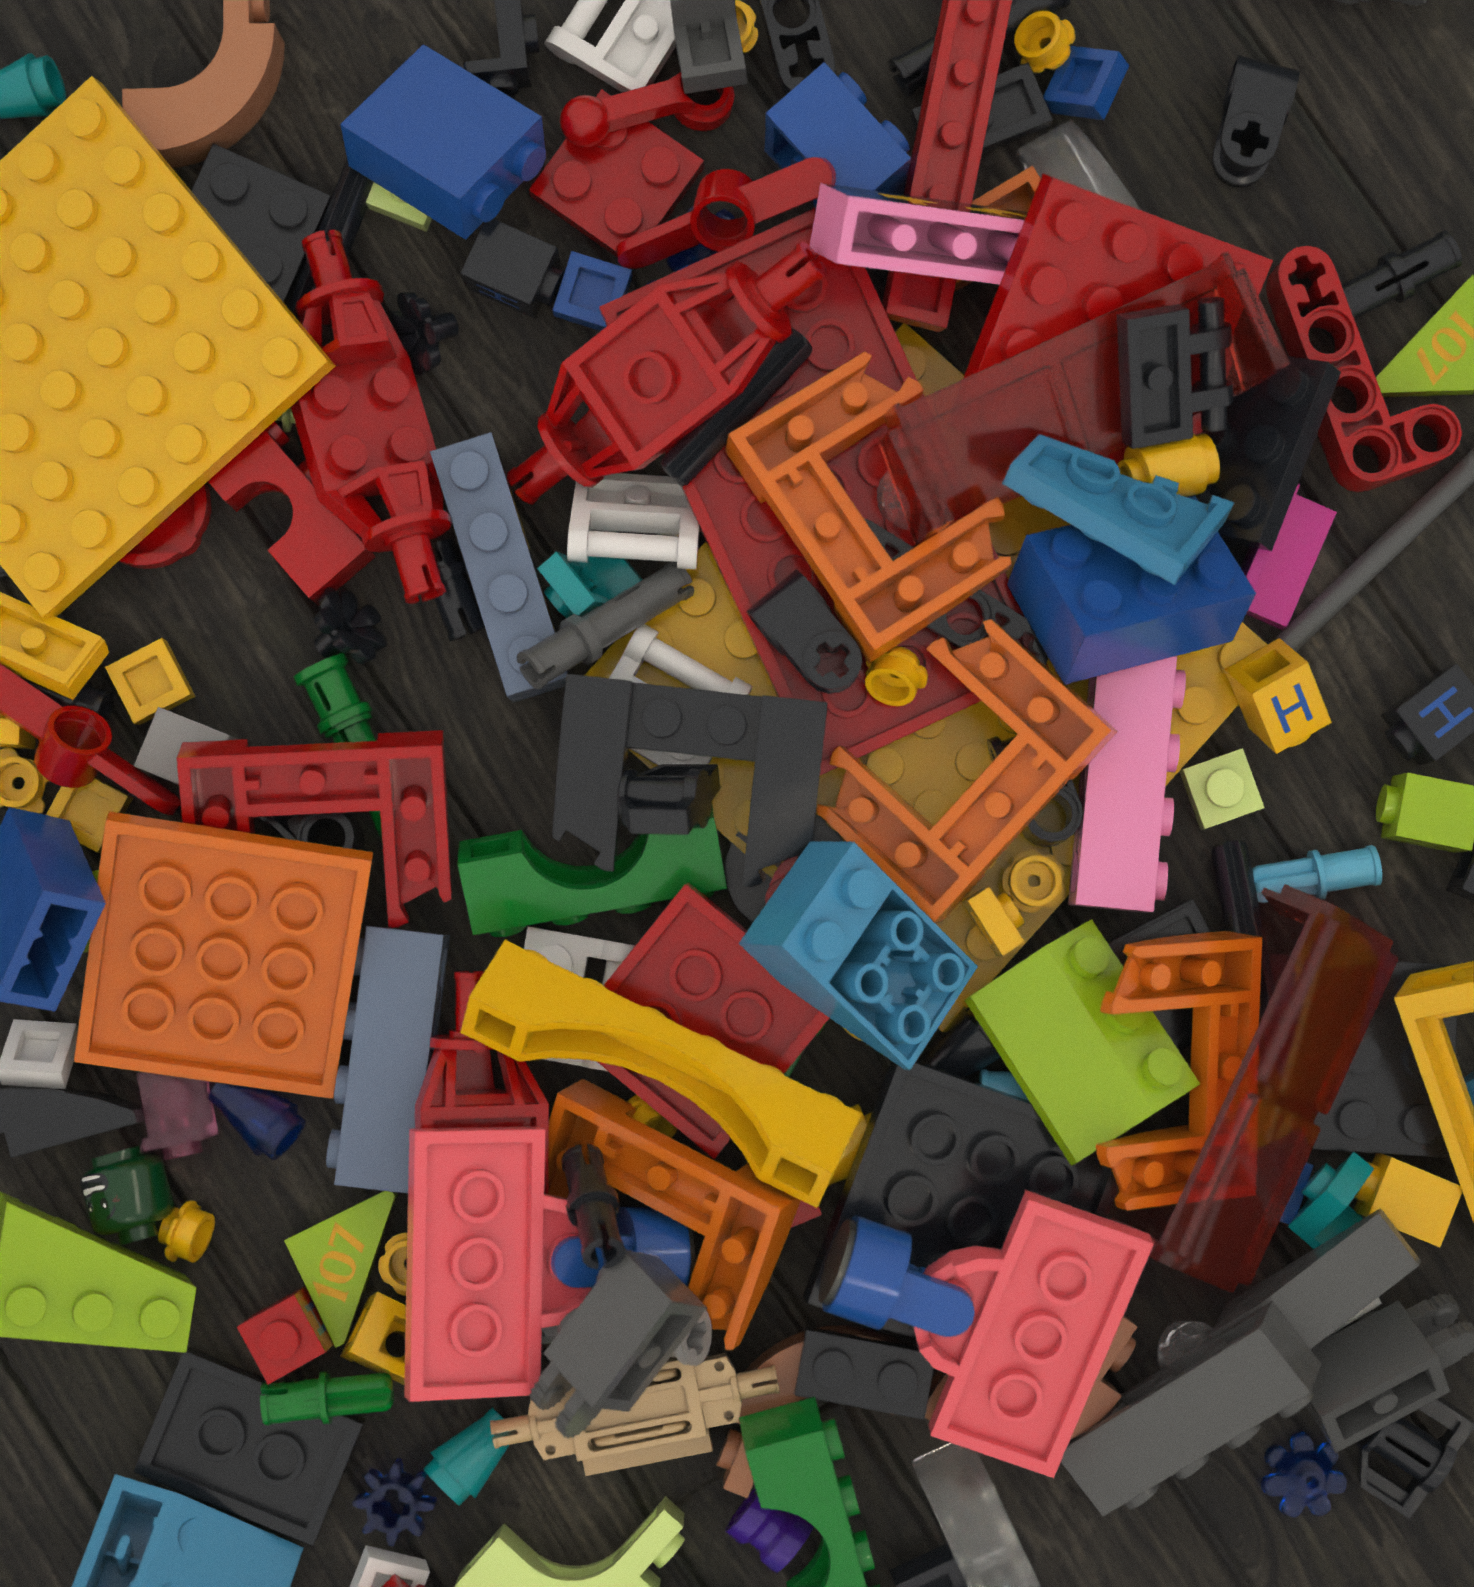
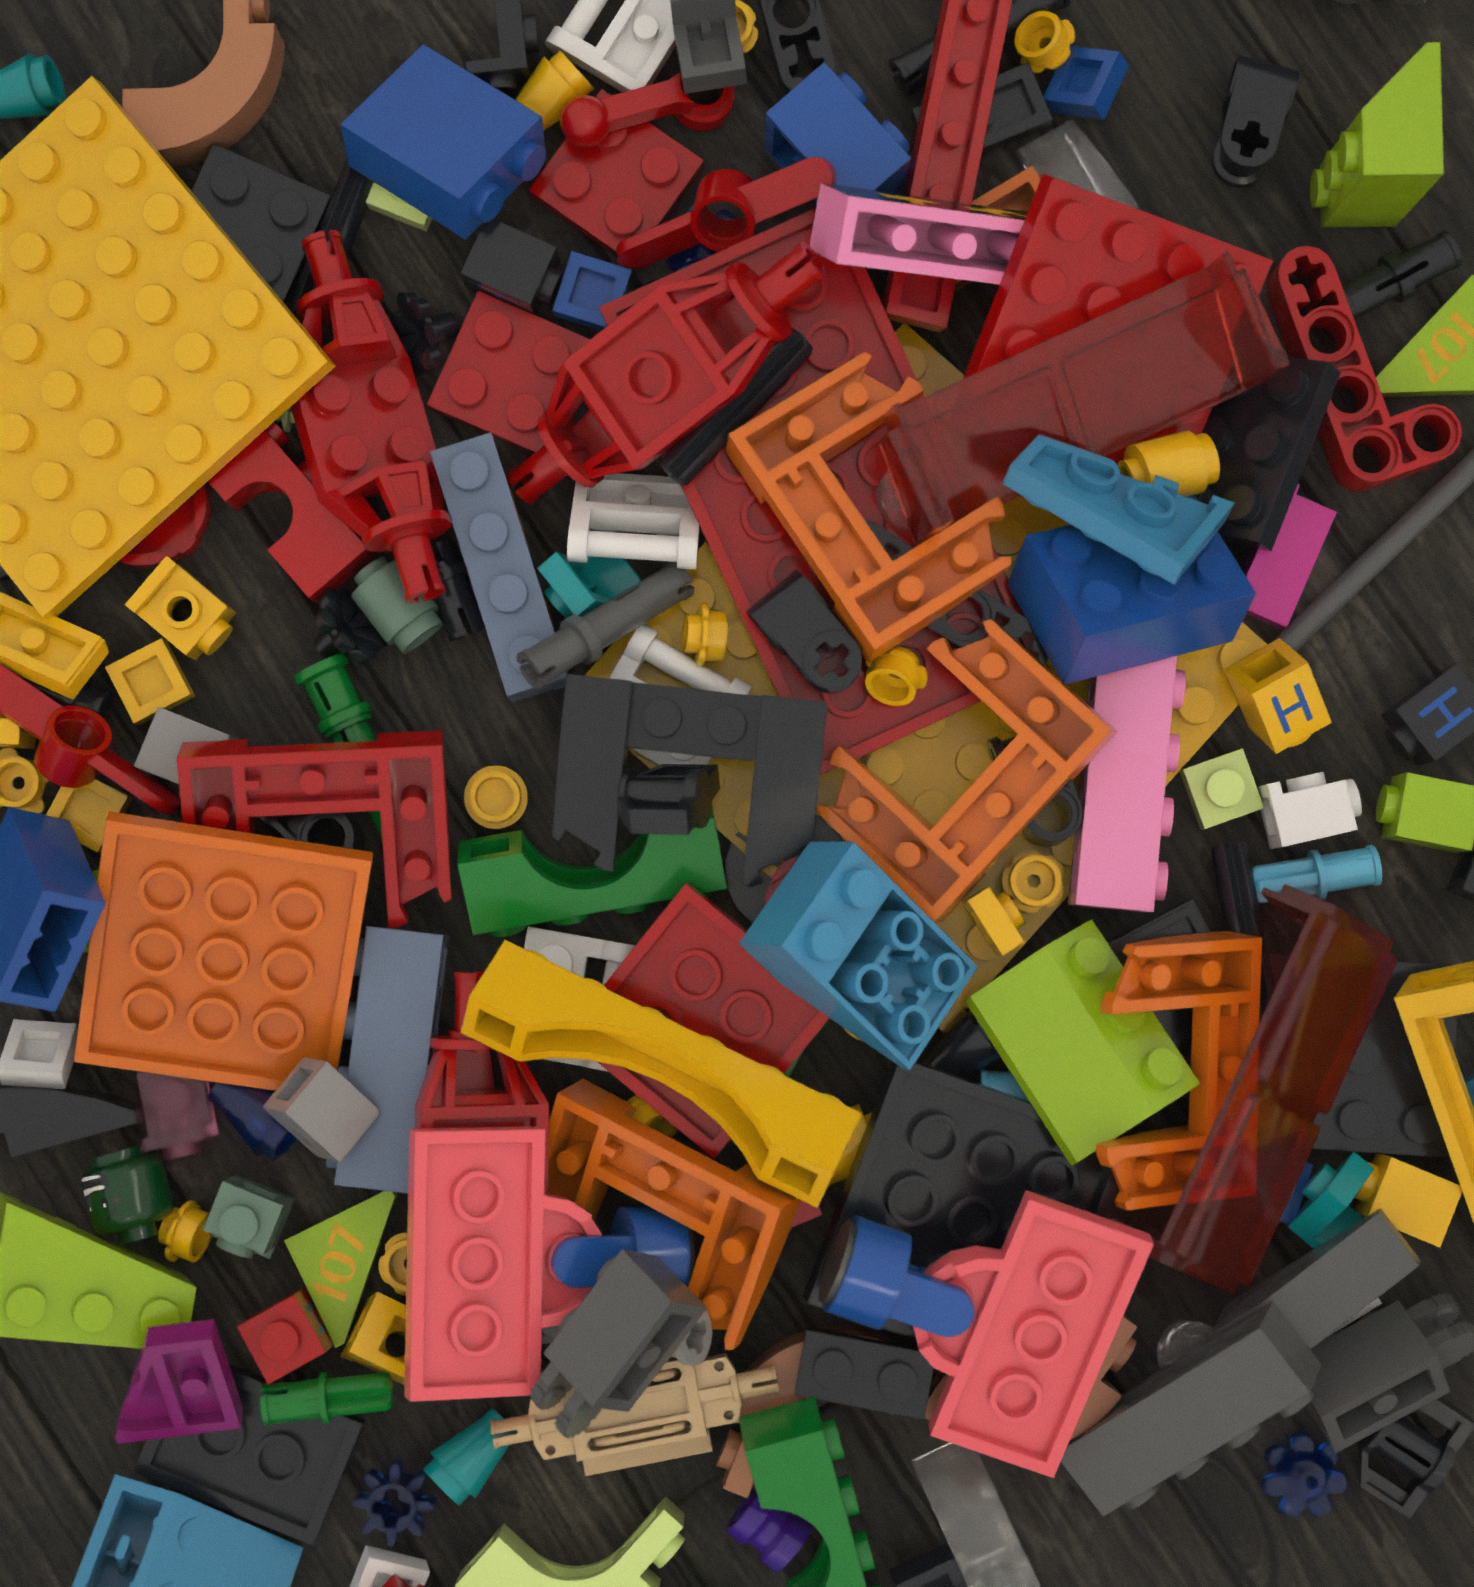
(160, 595): none -> yellow brick
(180, 1386): none -> magenta wing
(248, 1217): none -> sand green brick
(321, 1109): none -> light grey panel
(384, 605): none -> sand green brick
(496, 797): none -> yellow plate
(503, 371): none -> red plate
(552, 87): none -> yellow cone
(592, 1206): black pin -> none
(705, 635): none -> yellow plate
(1156, 372): black plate -> none
(1308, 809): none -> white brick
(1387, 152): none -> lime slope

